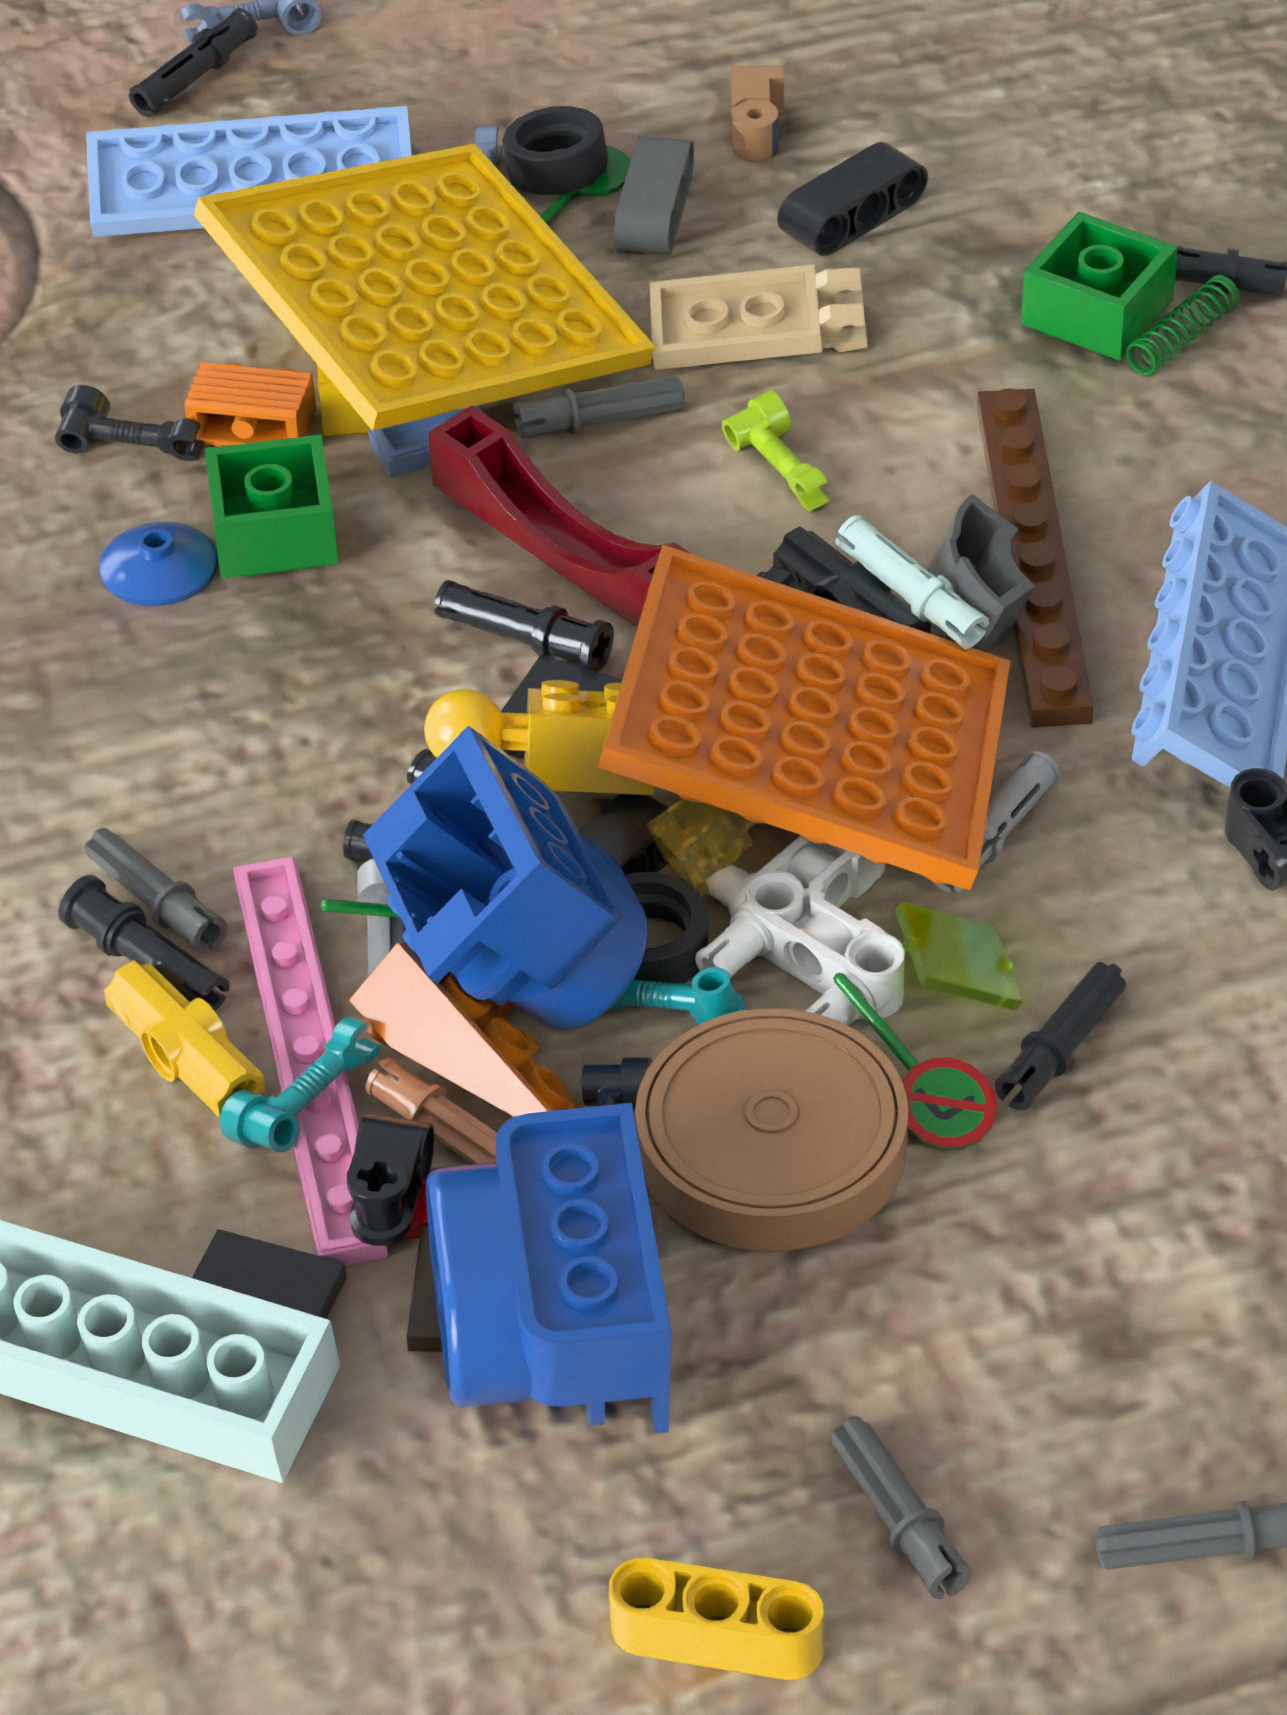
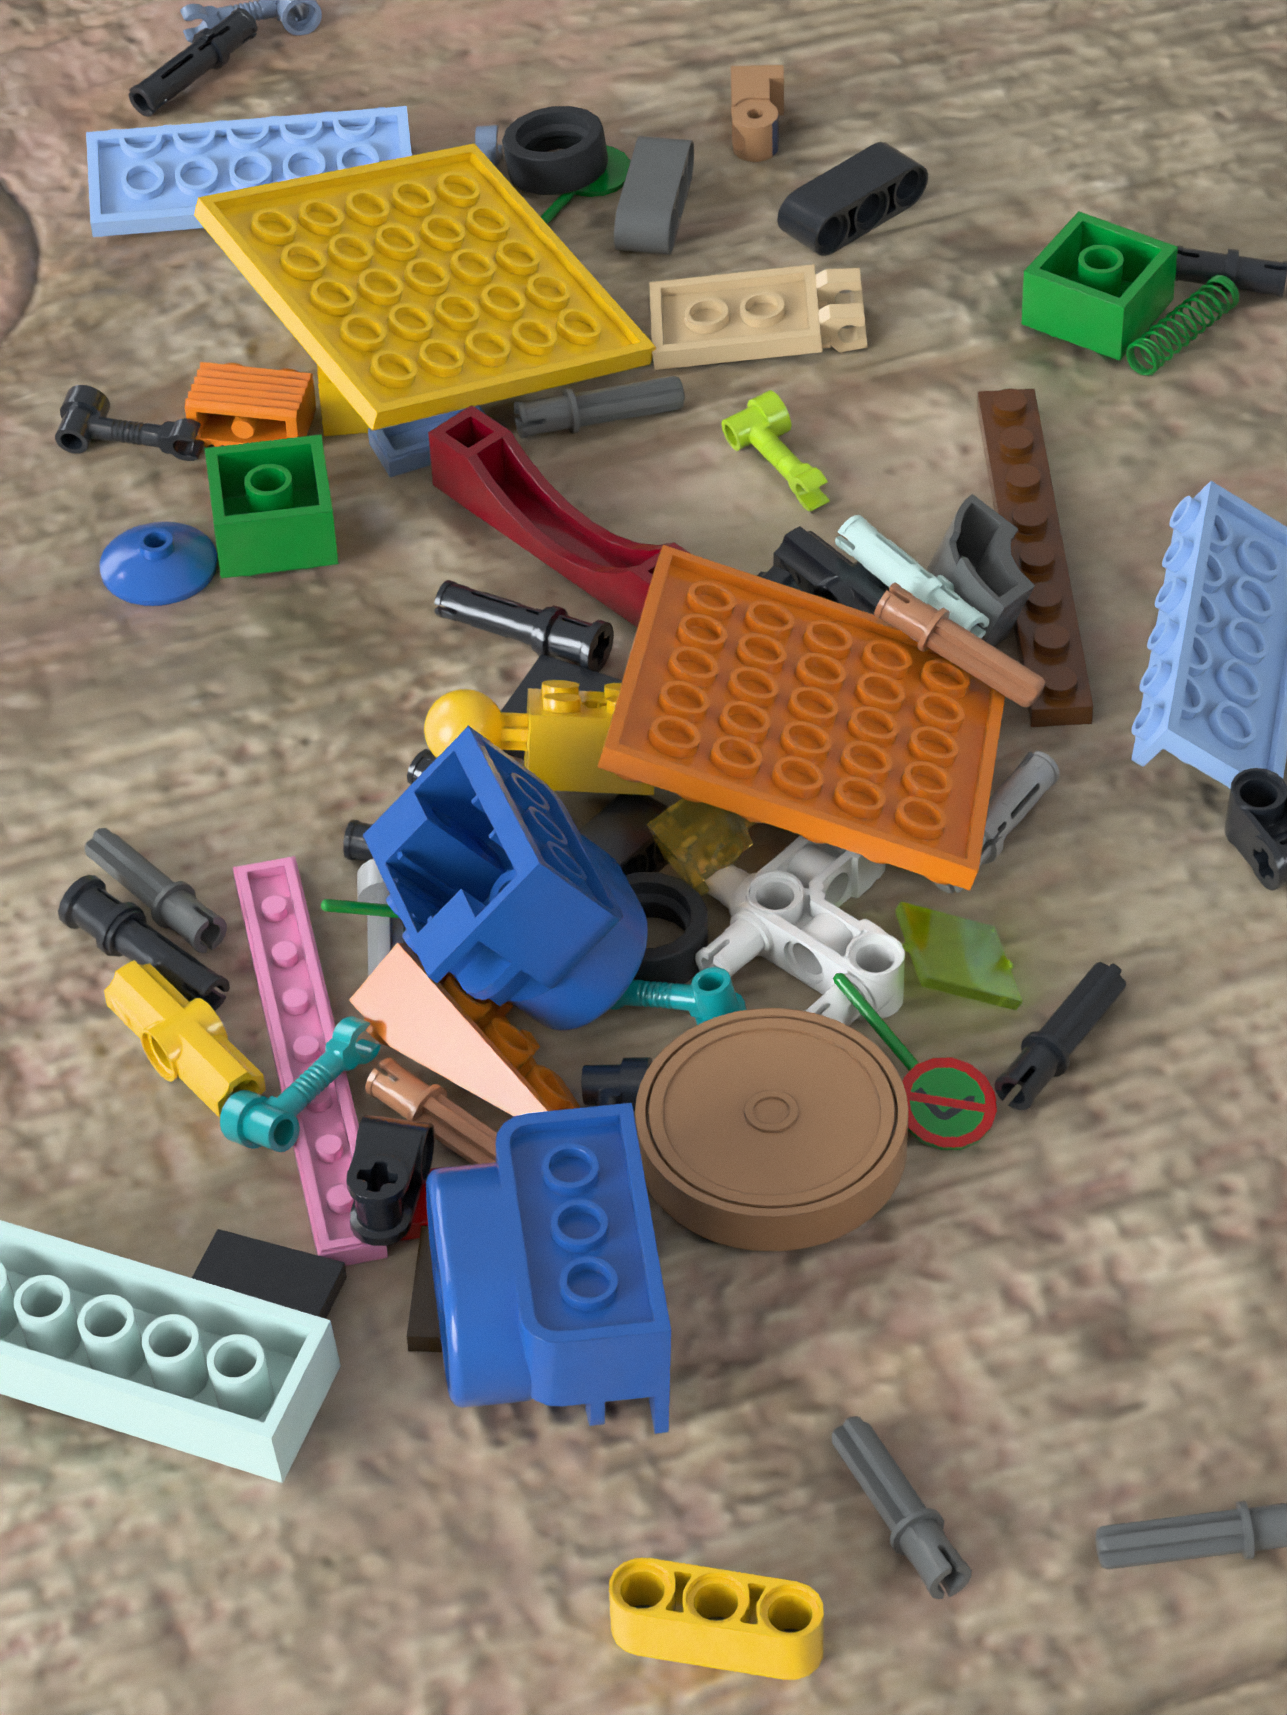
(939, 633): none -> nougat axle

